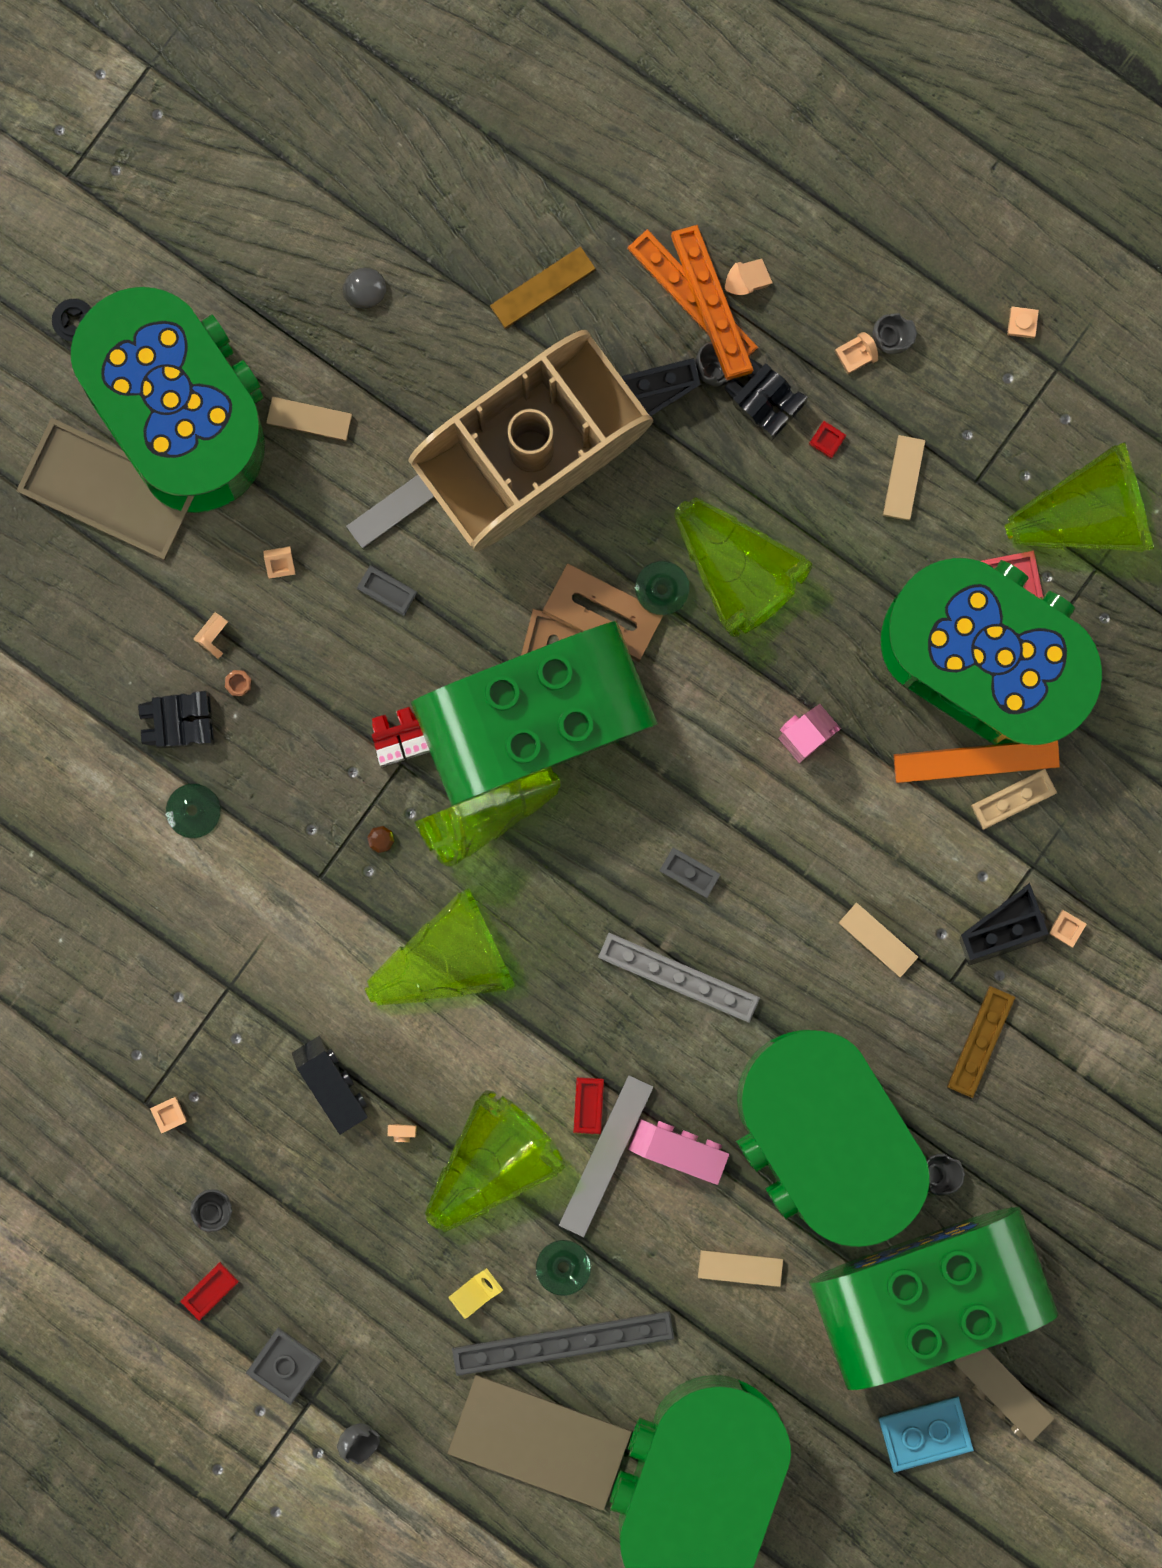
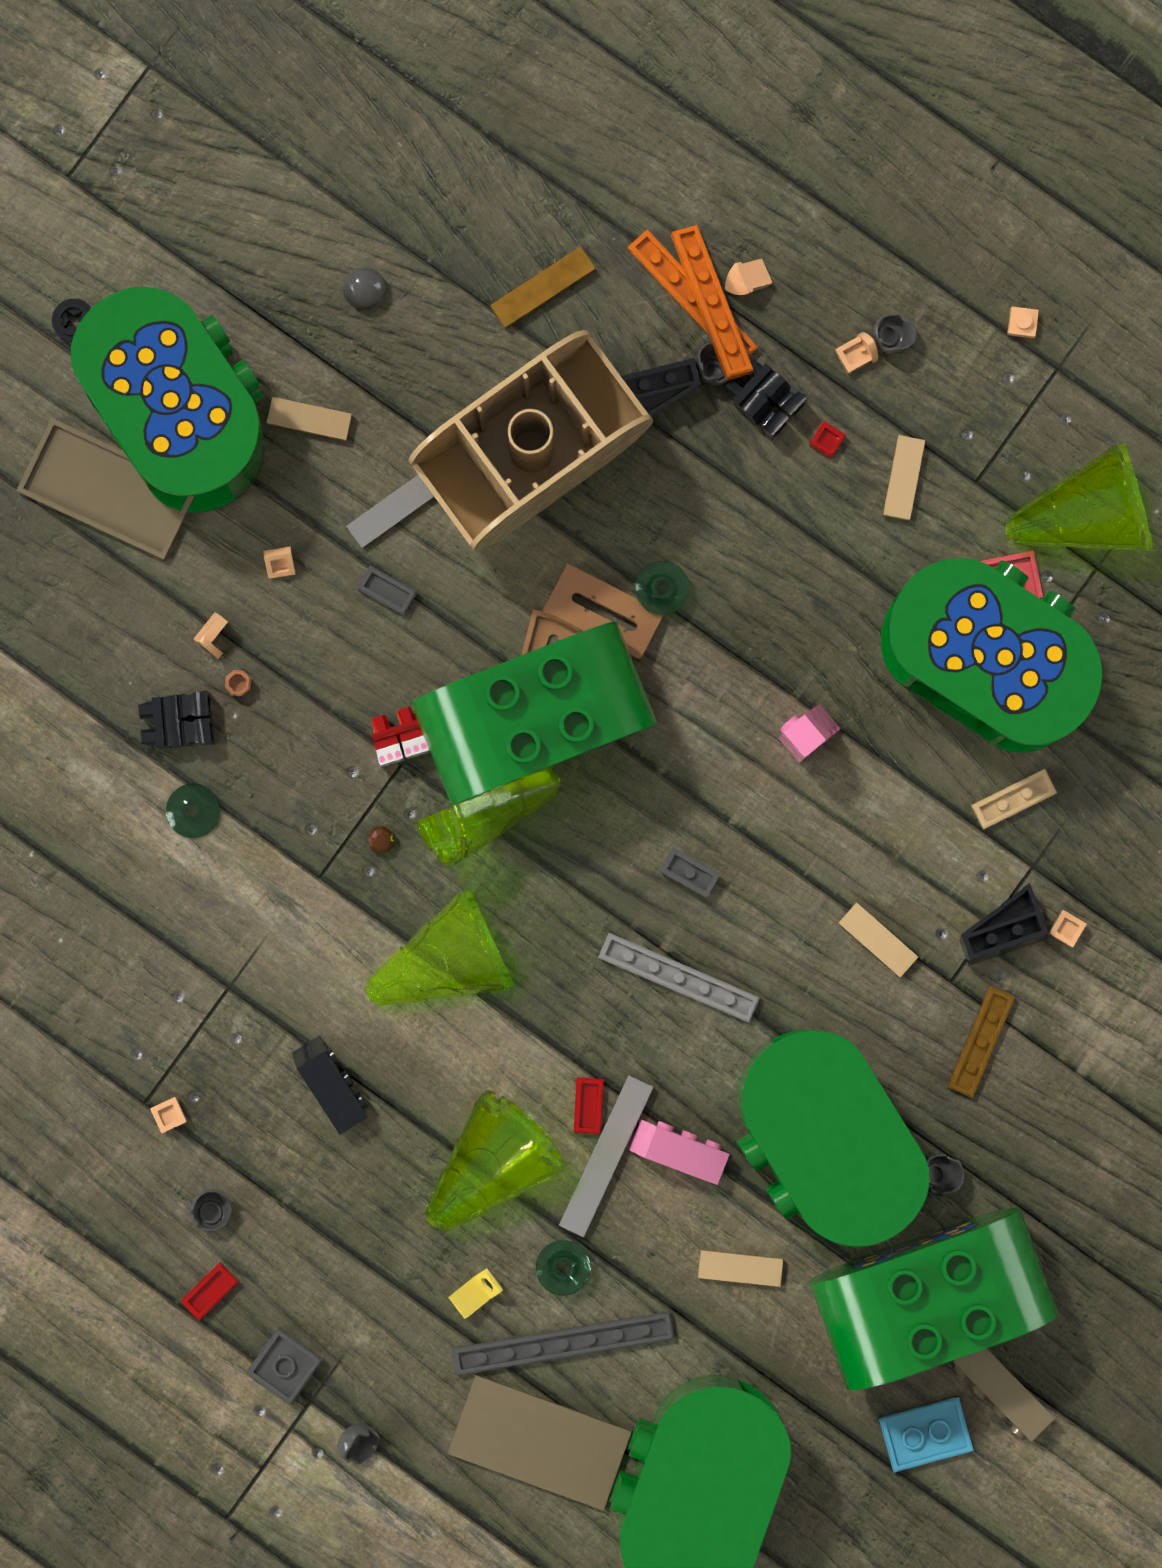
(402, 1132): light nougat plate -> none
(739, 565): clear neon green cone -> none
(974, 761): orange tile -> none

